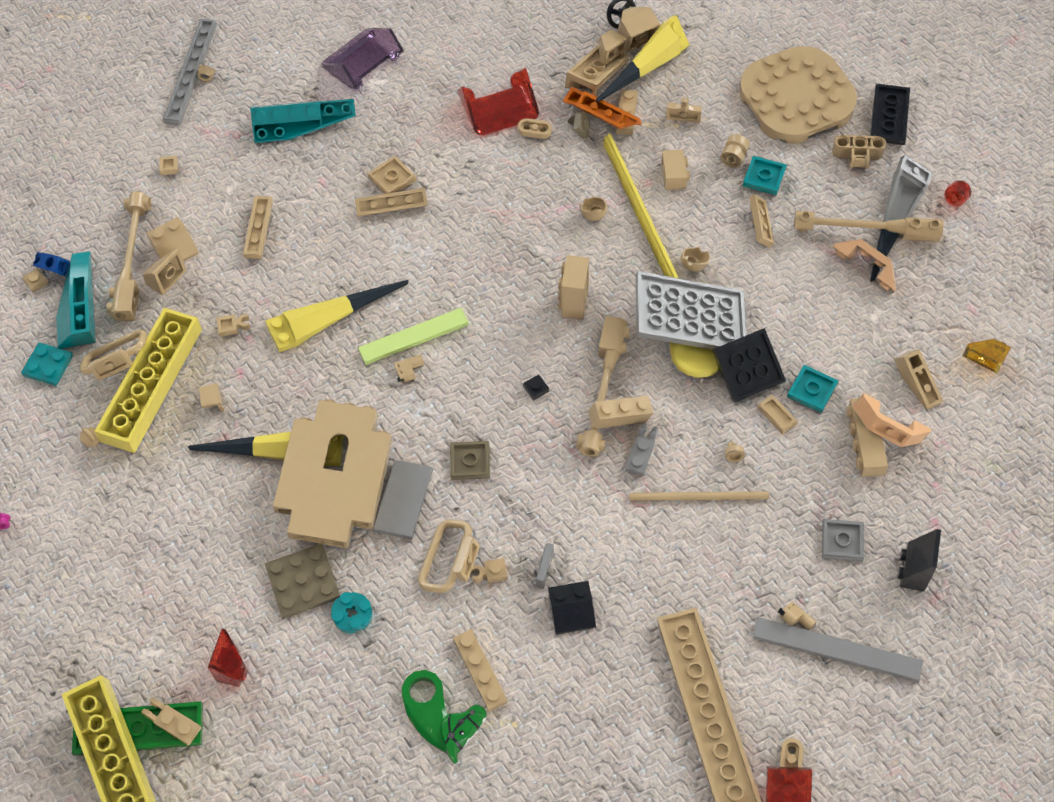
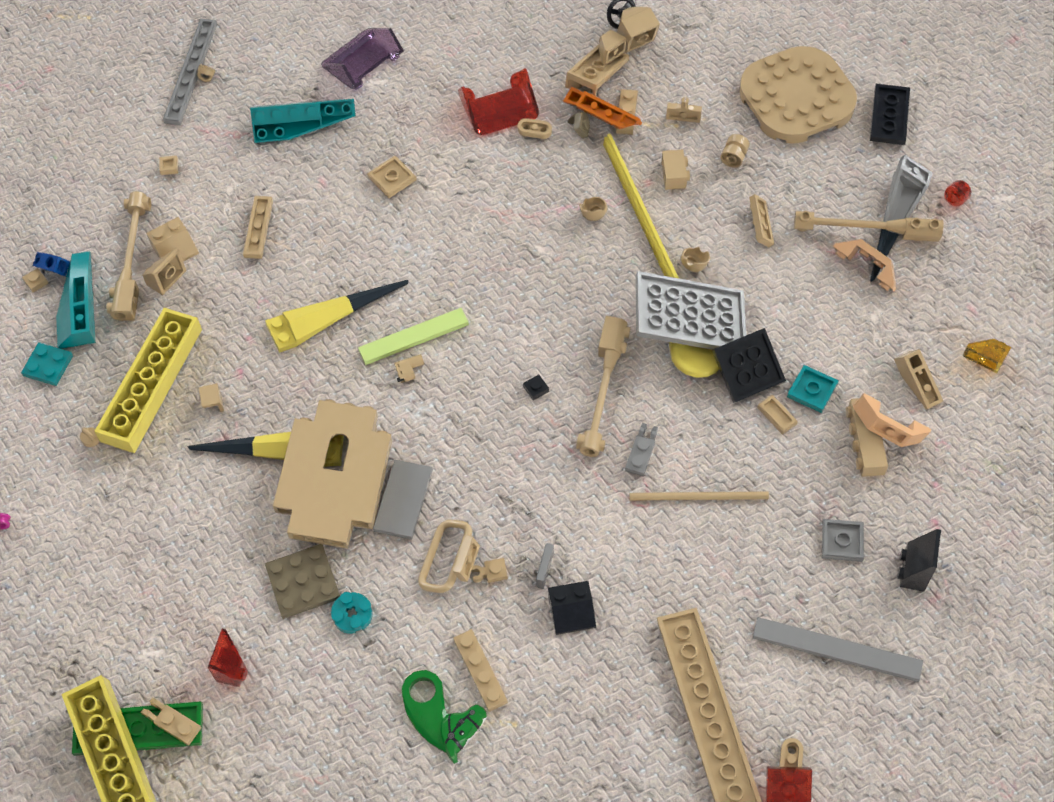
(115, 361): tan bar -> none
(230, 324): tan plate -> none
(391, 202): tan plate -> none
(470, 460): dark tan tile -> none
(574, 287): tan brick -> none
(620, 412): tan brick -> none
(663, 46): light yellow plate -> none
(734, 452): tan tile -> none
(764, 175): teal plate -> none
(794, 614): tan piece -> none
(859, 149): tan piece -> none

